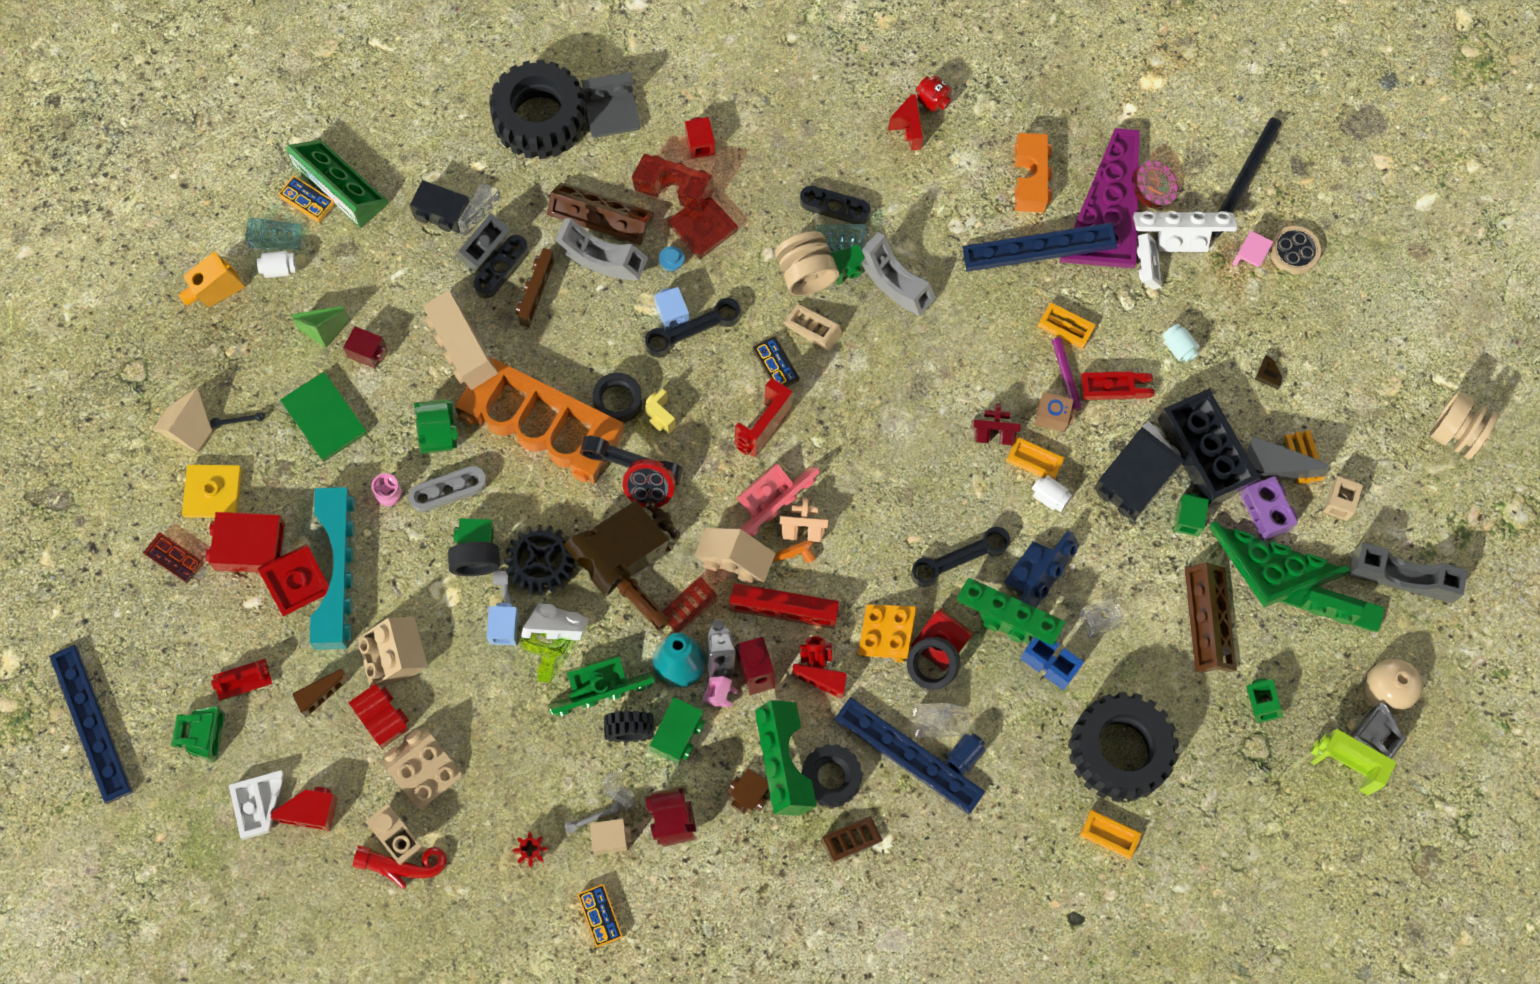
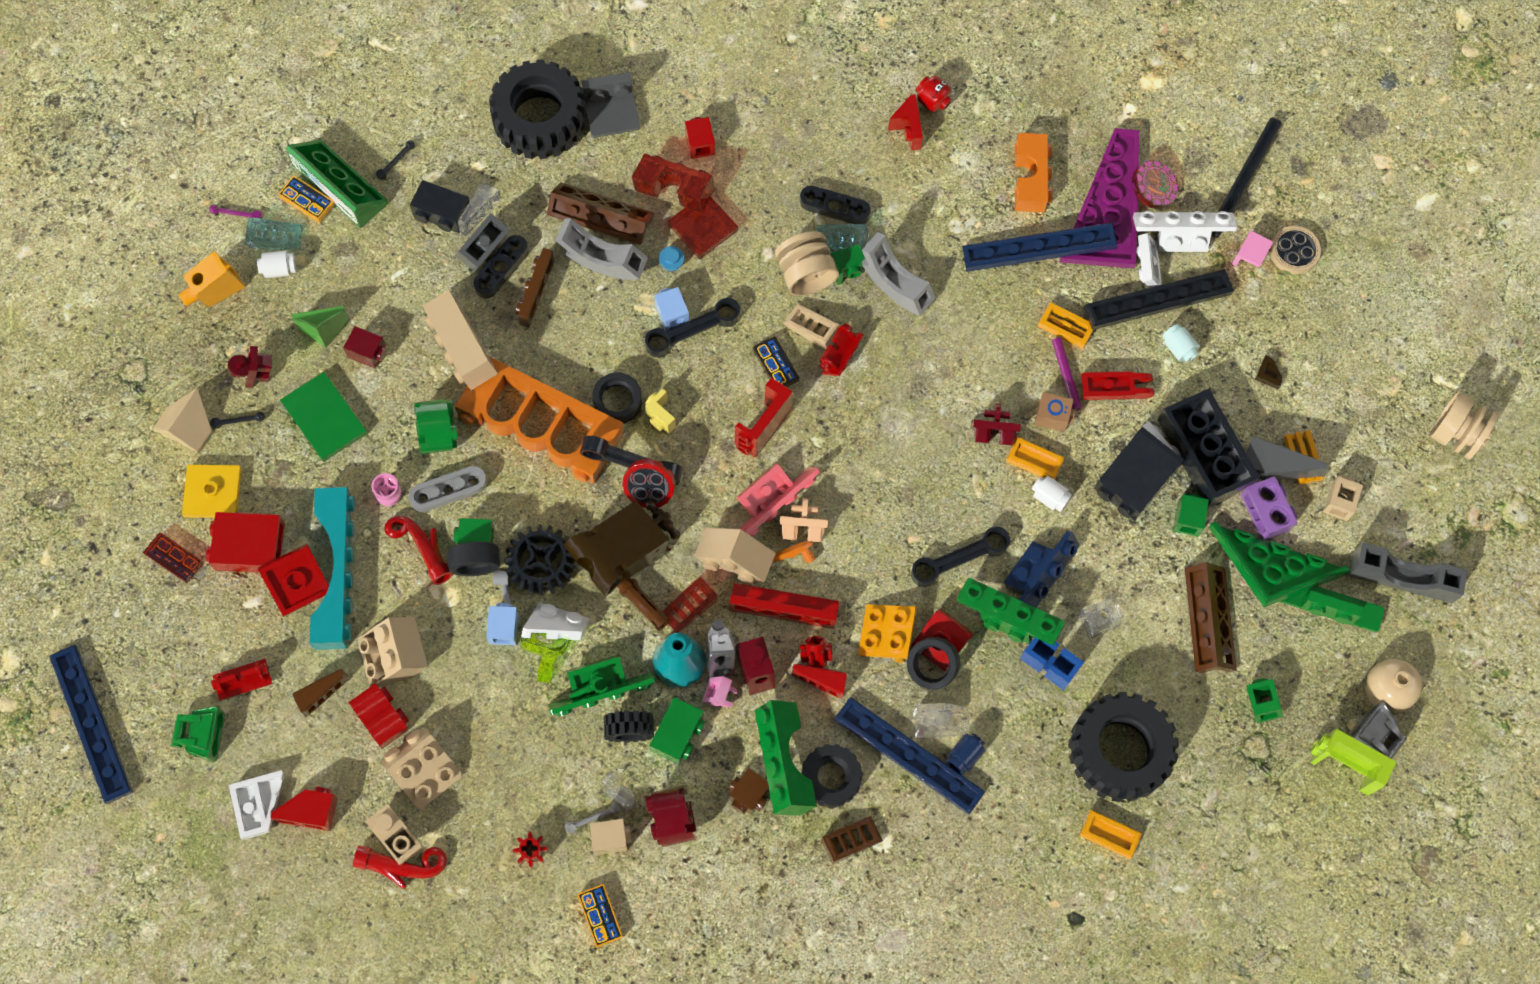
(214, 209): none -> magenta hinge
(254, 366): none -> dark red hips
(381, 173): none -> black hinge
(428, 547): none -> red plant
(836, 359): none -> red hinge
(1158, 299): none -> black tile

